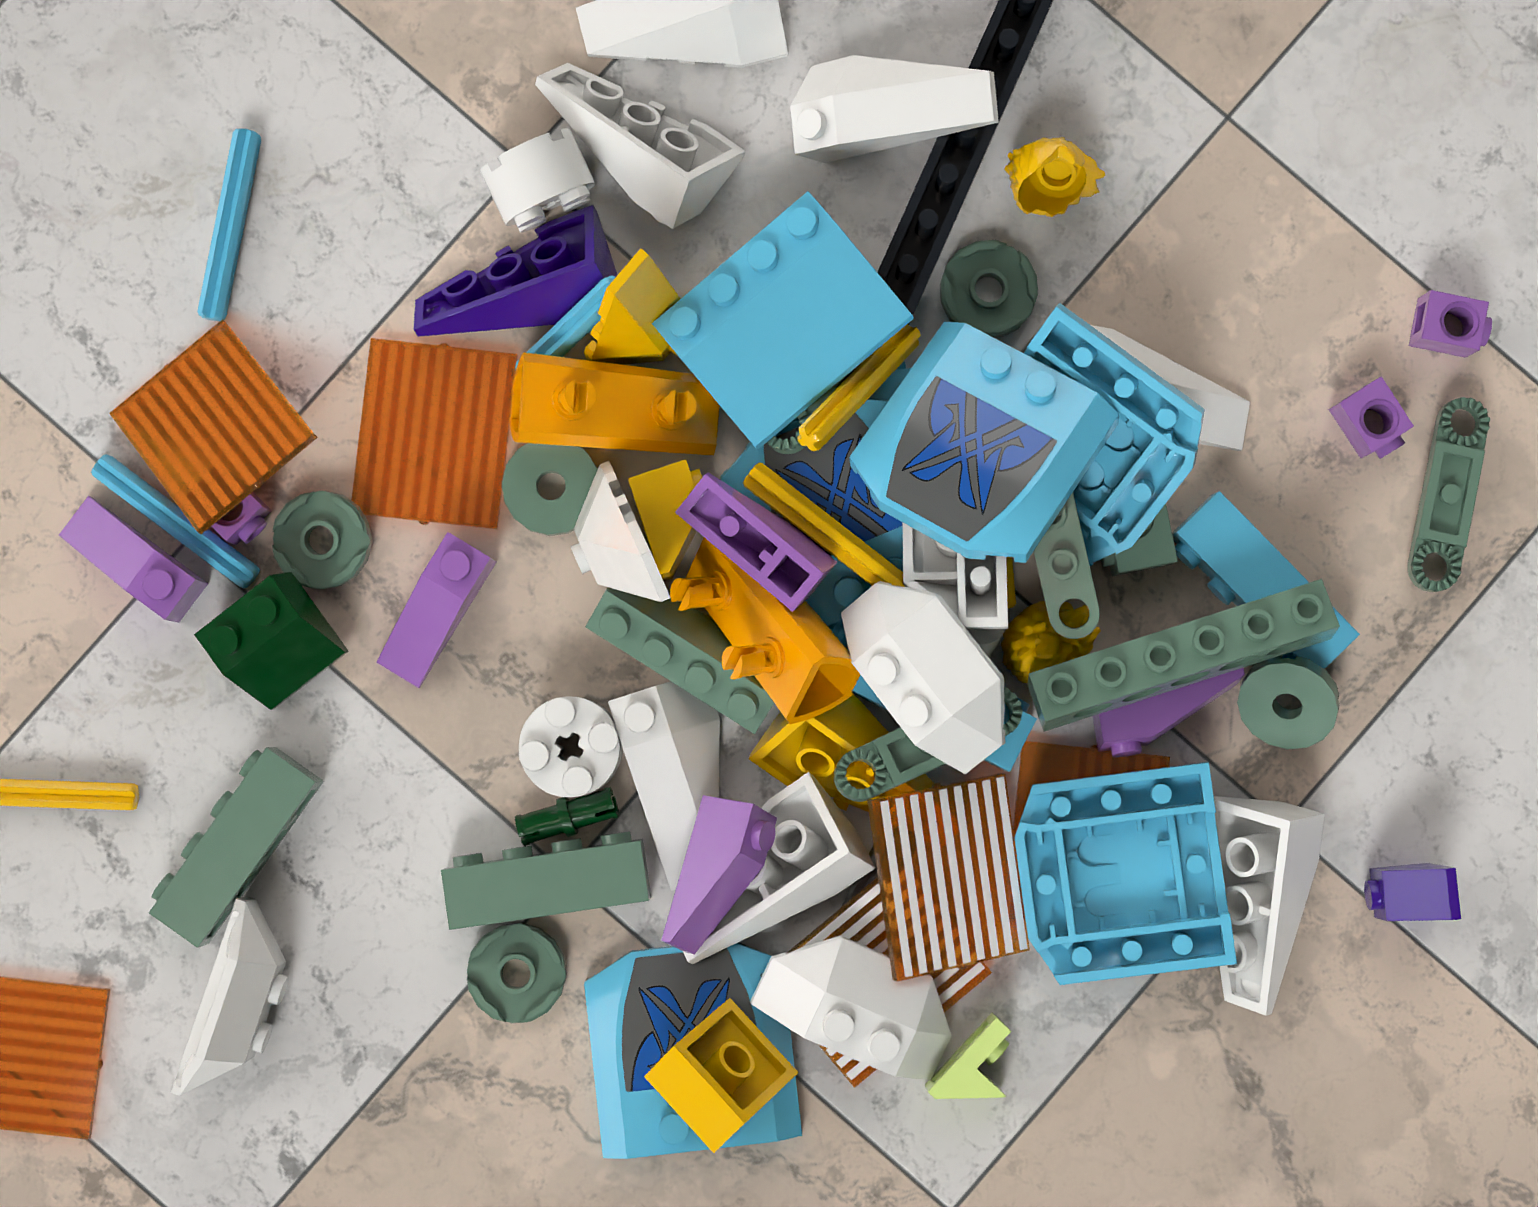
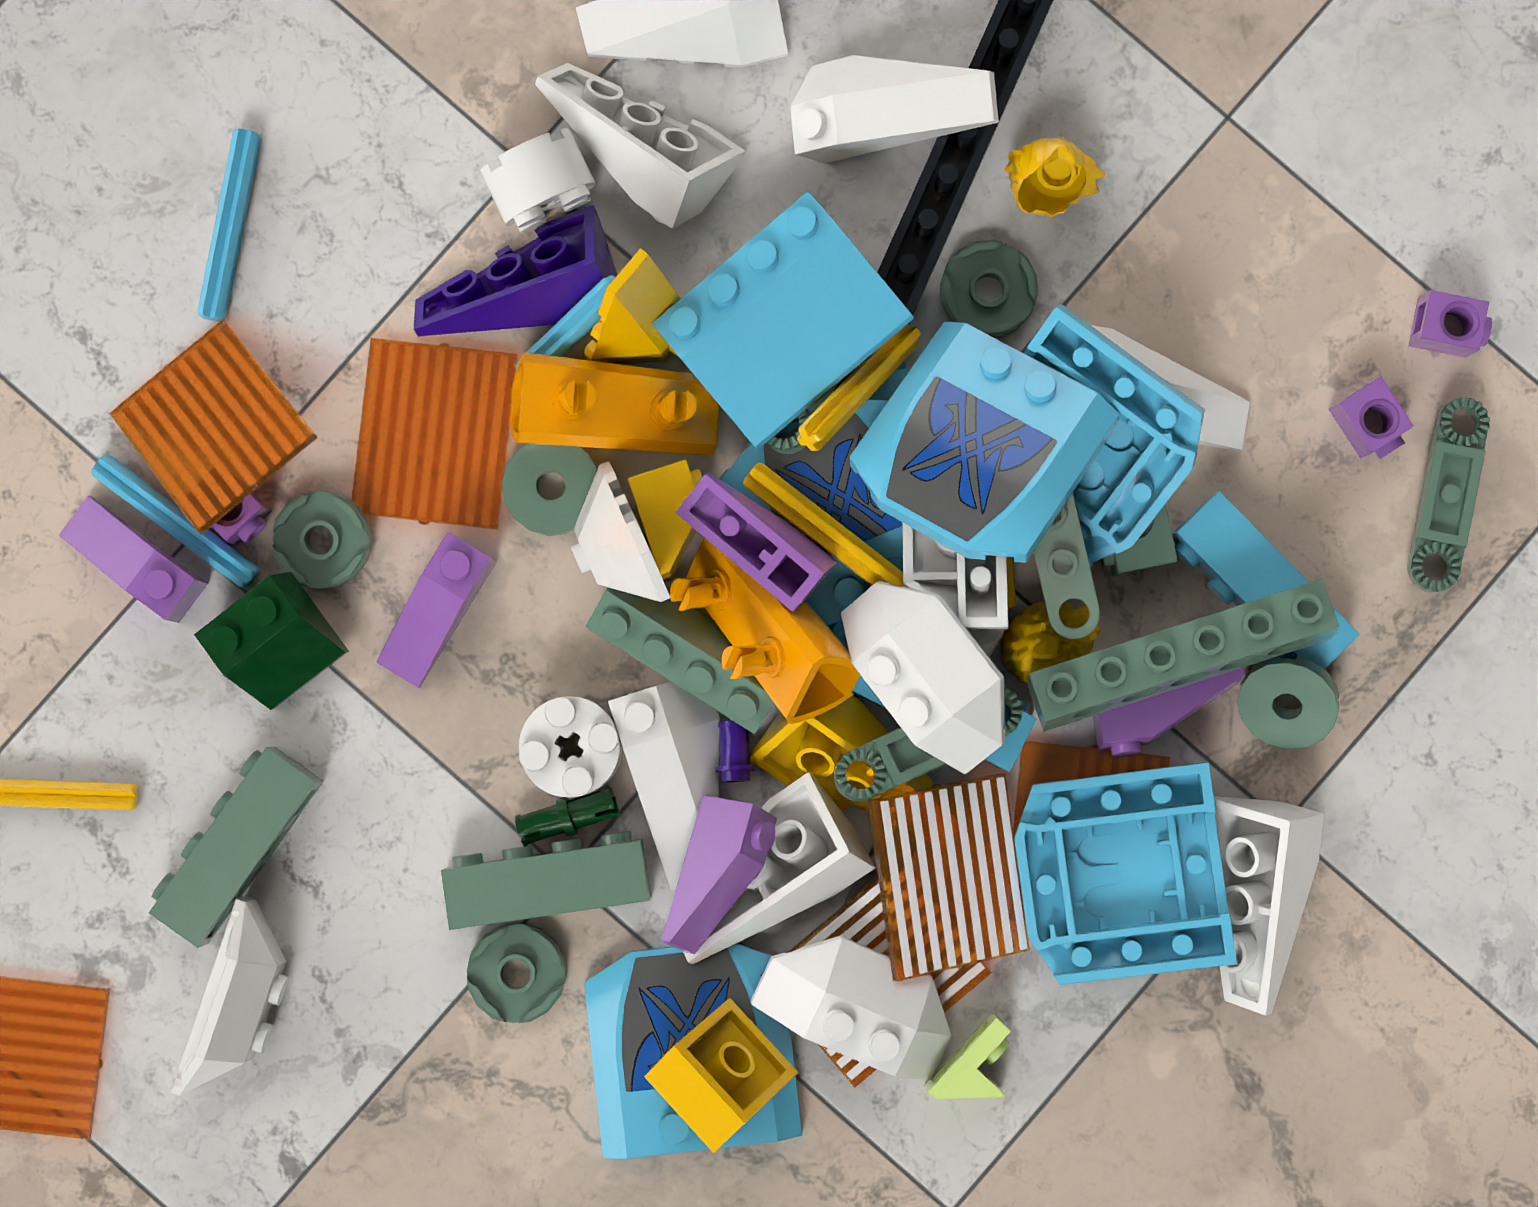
(734, 753): none -> dark purple pin
(1413, 893): slope -> none

